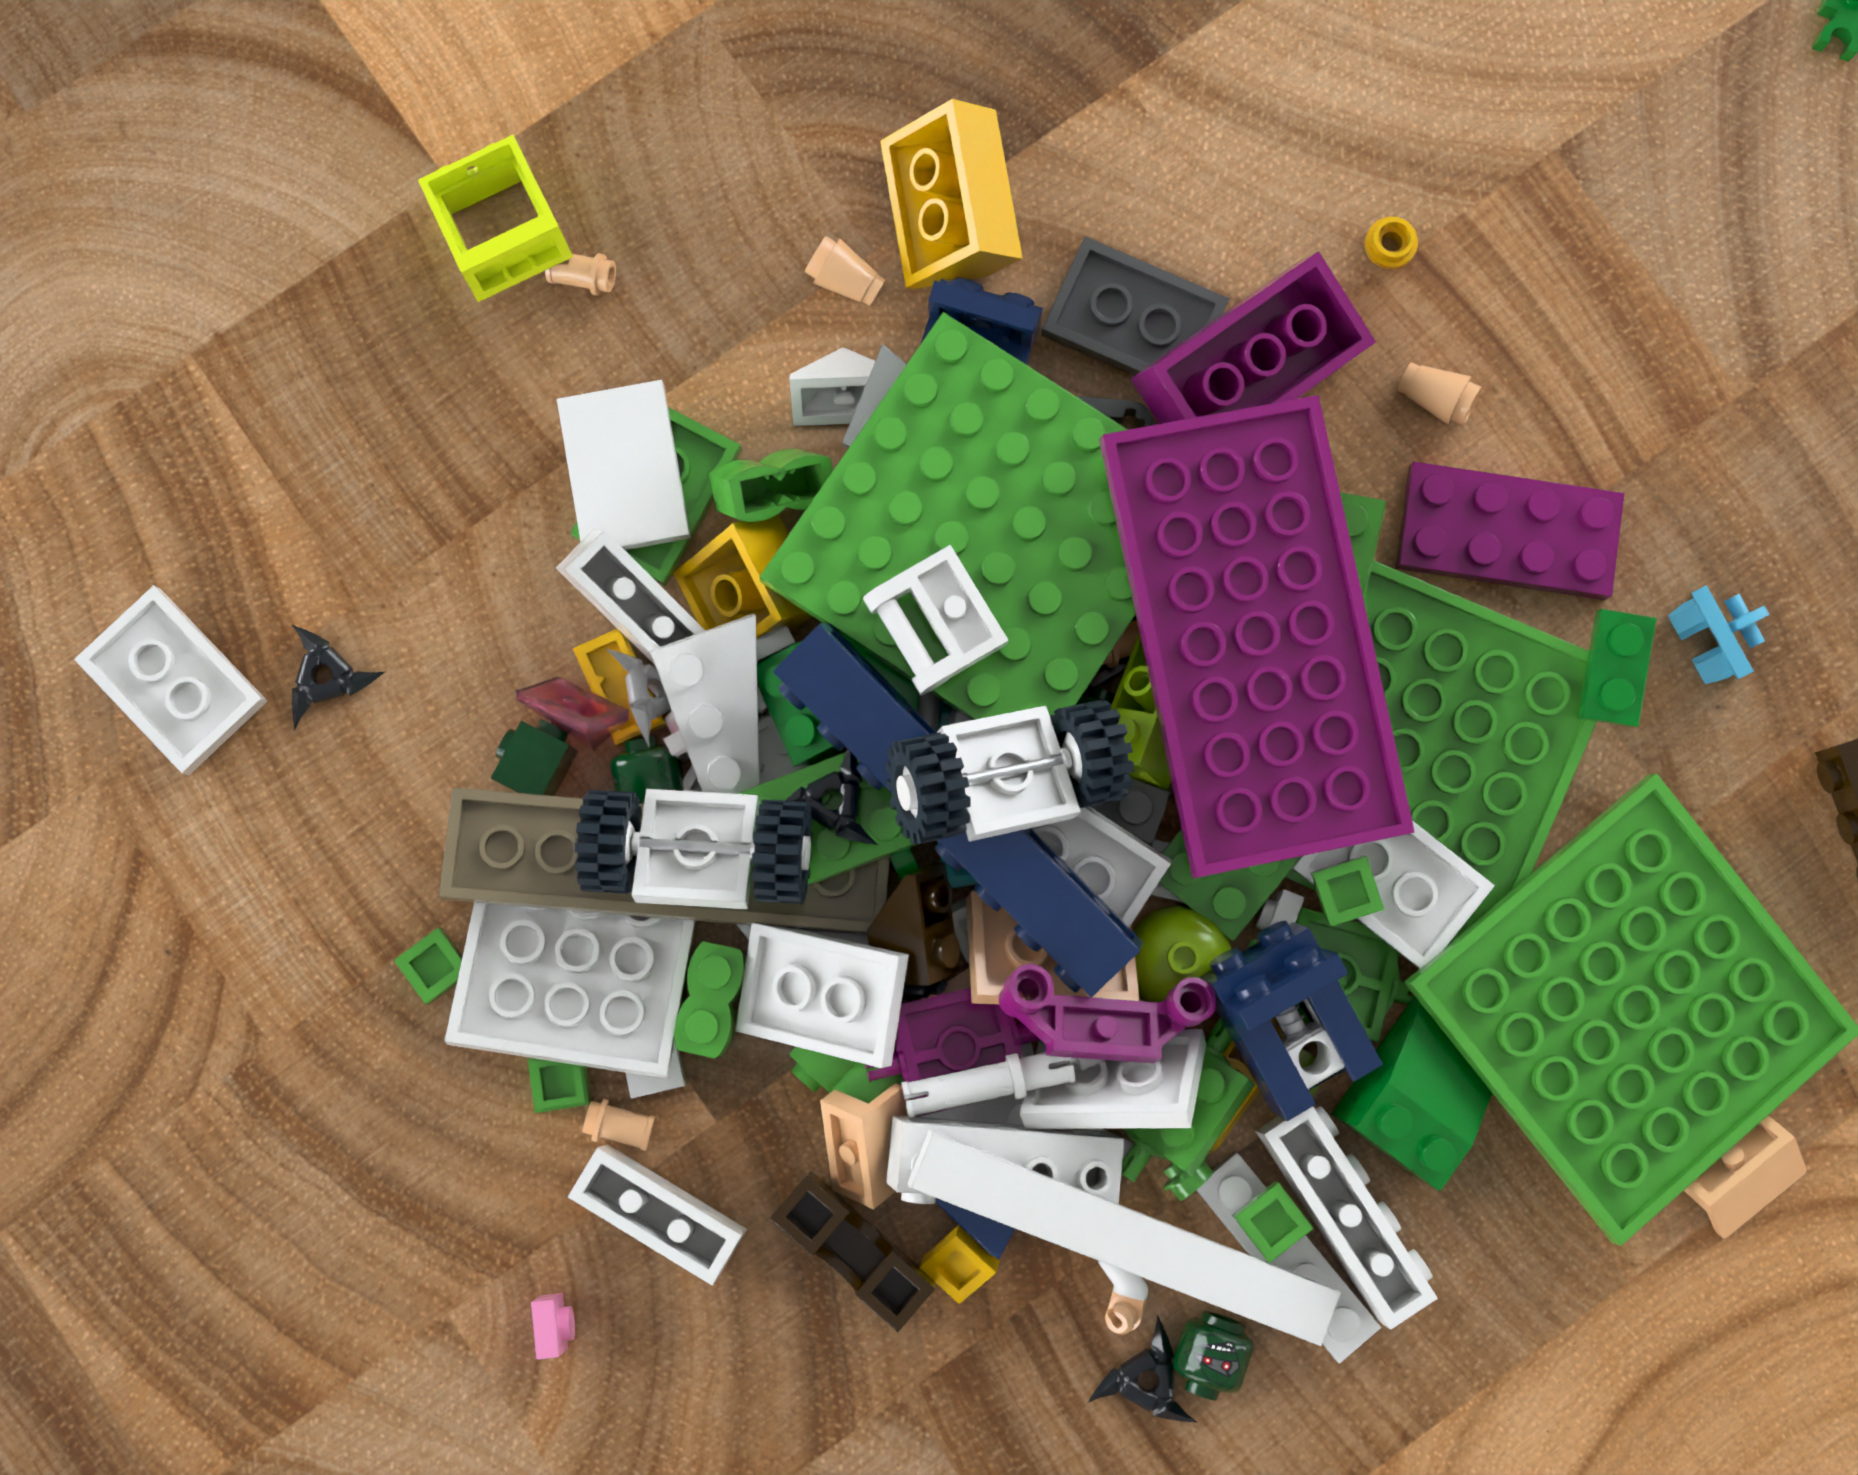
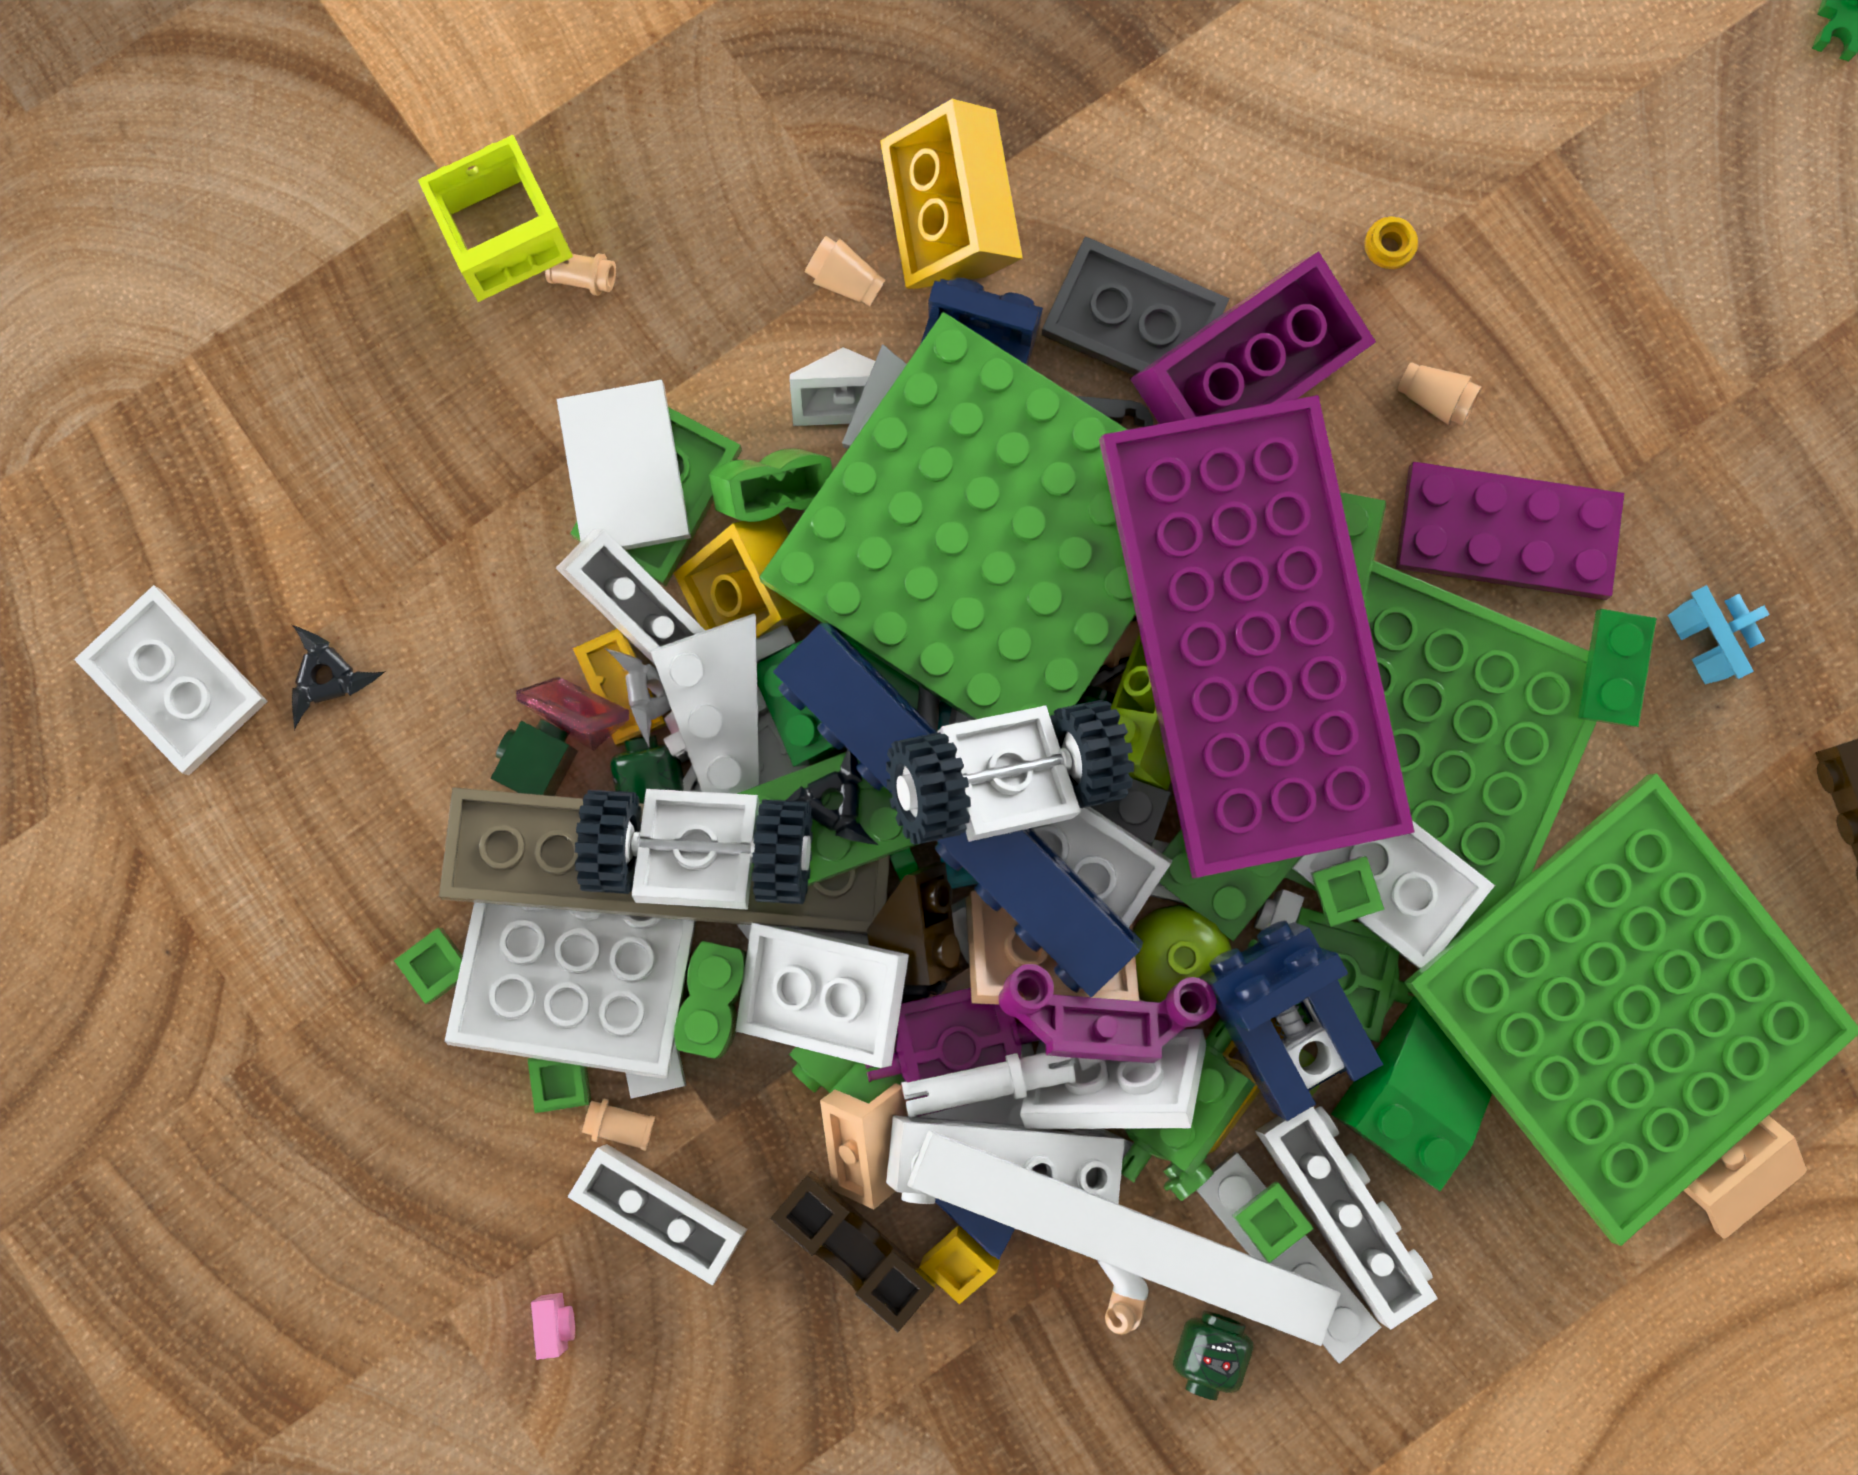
(951, 608): white plate -> none
(1156, 1399): black piece -> none

